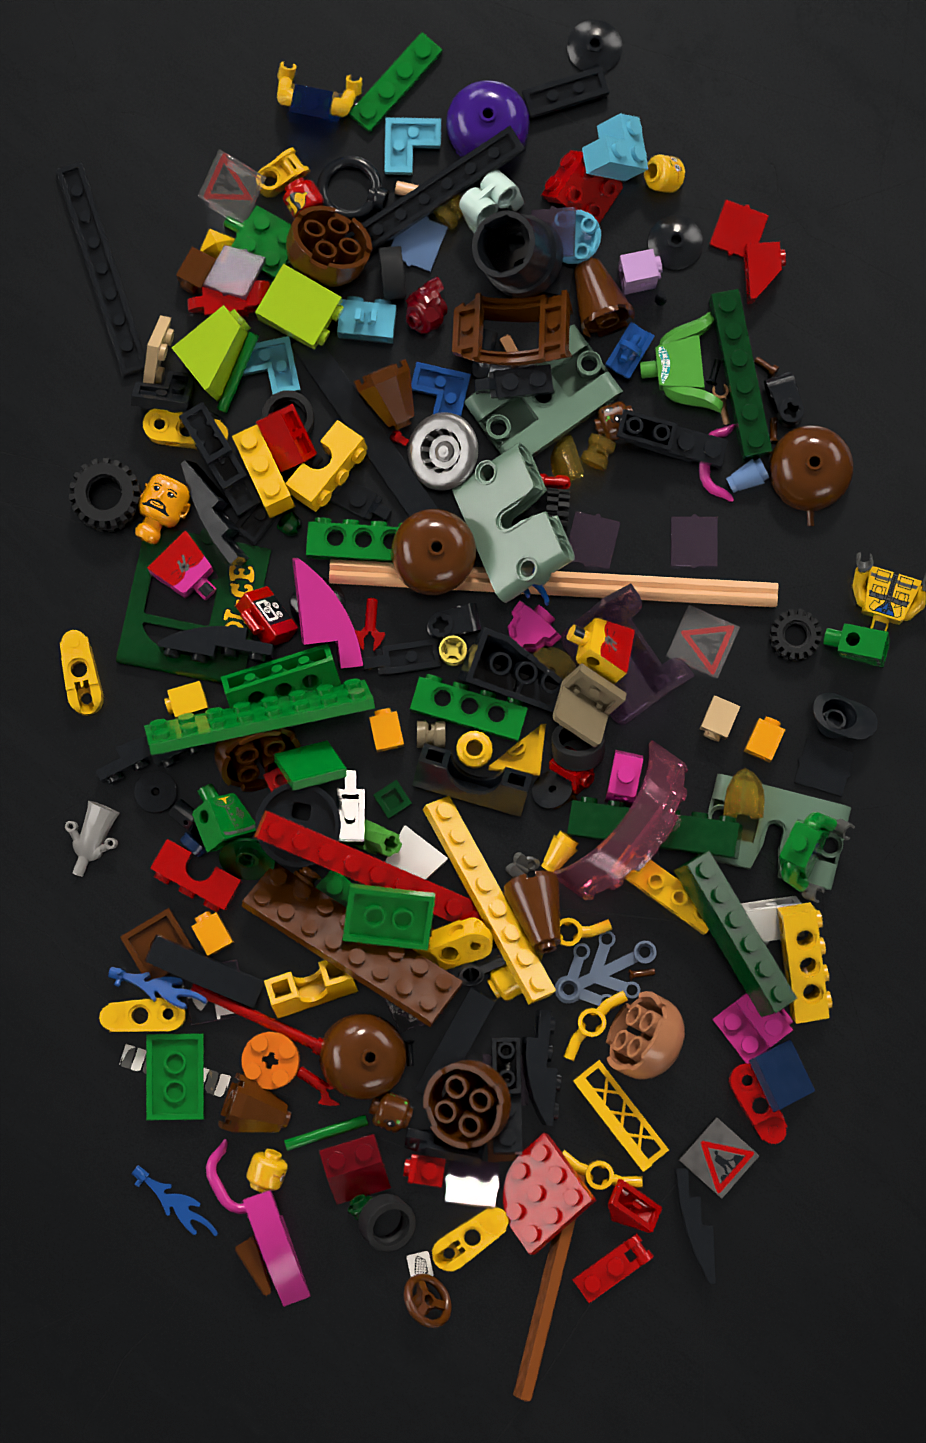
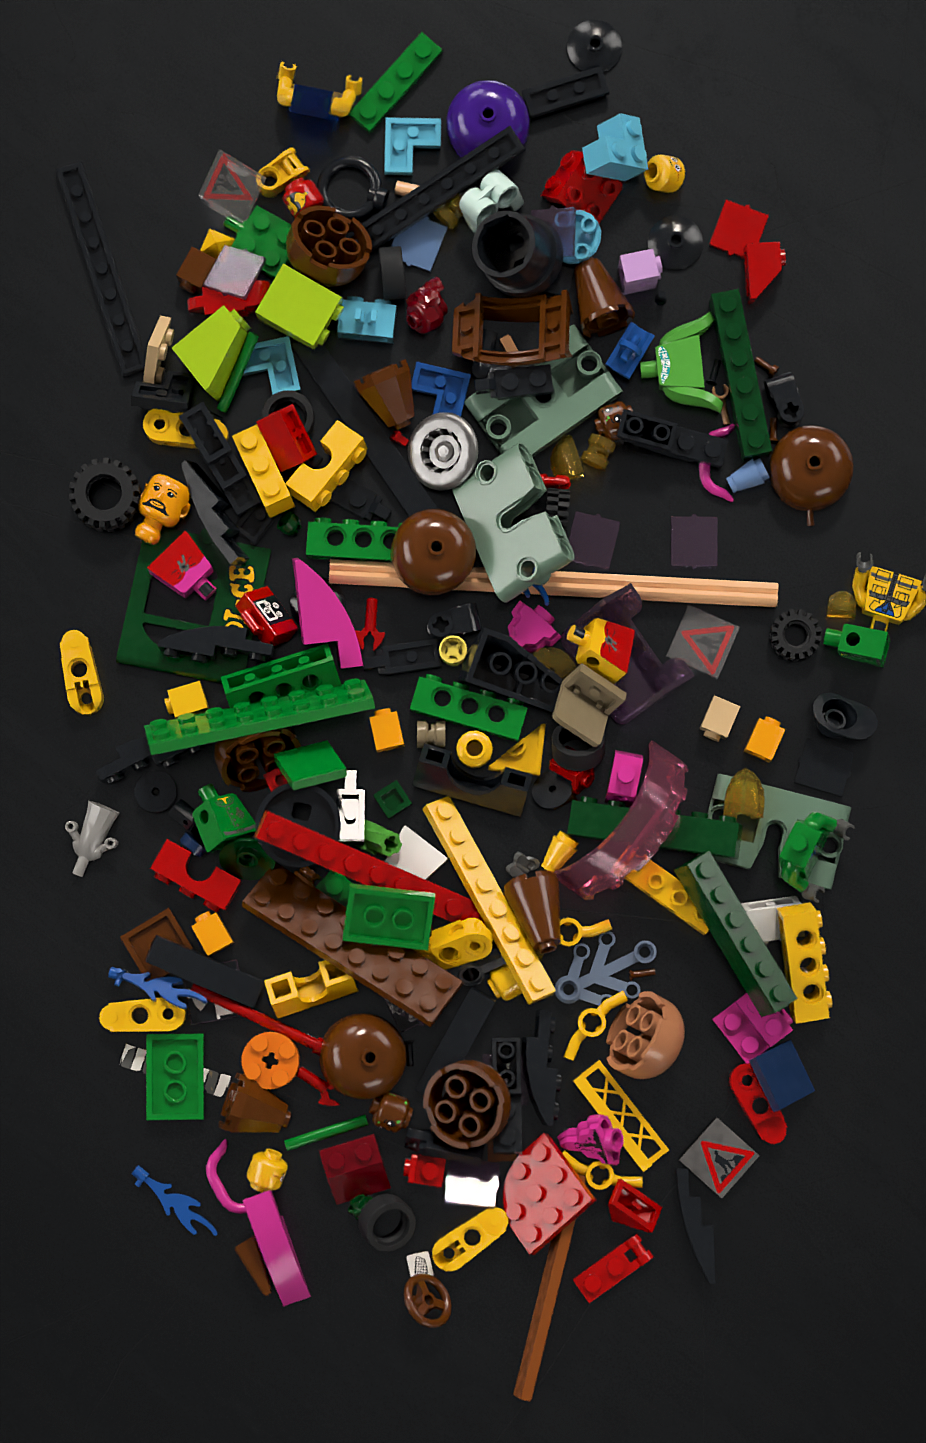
(594, 1139): none -> dark pink rock
(842, 605): none -> clear yellow plate

